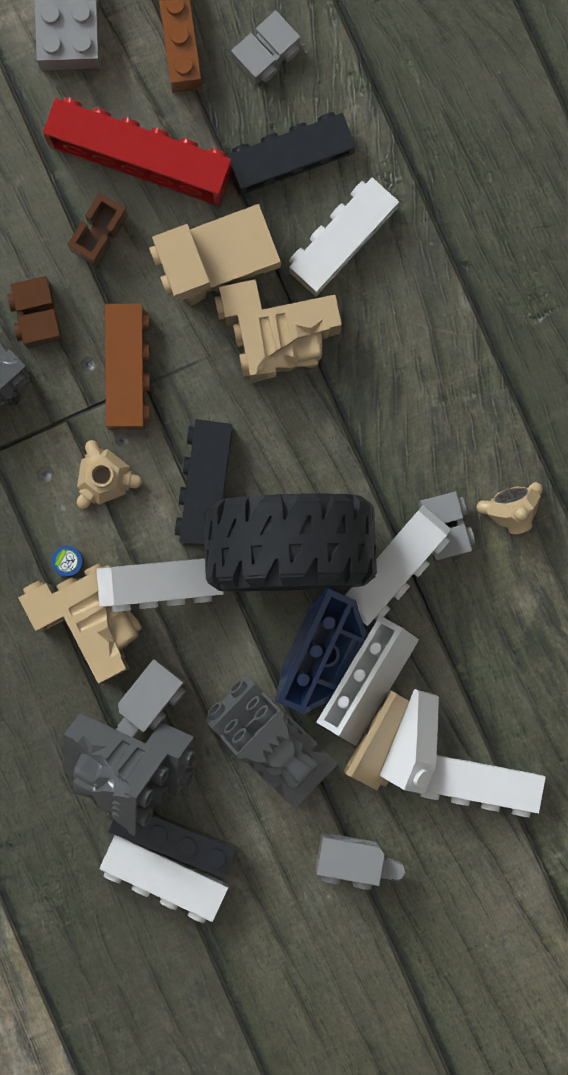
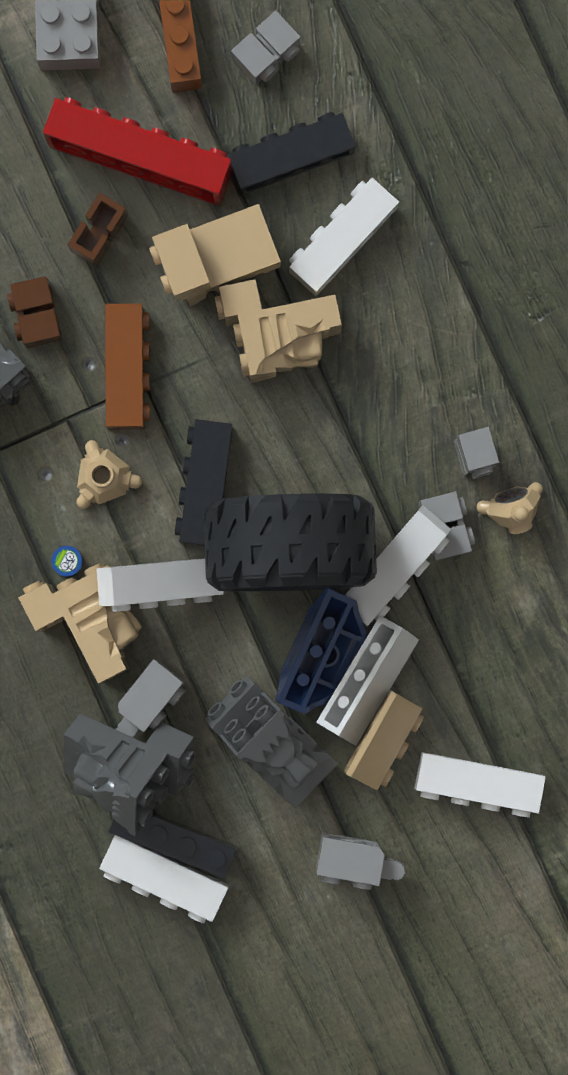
(415, 745): white slope -> none
(476, 453): none -> light grey piece

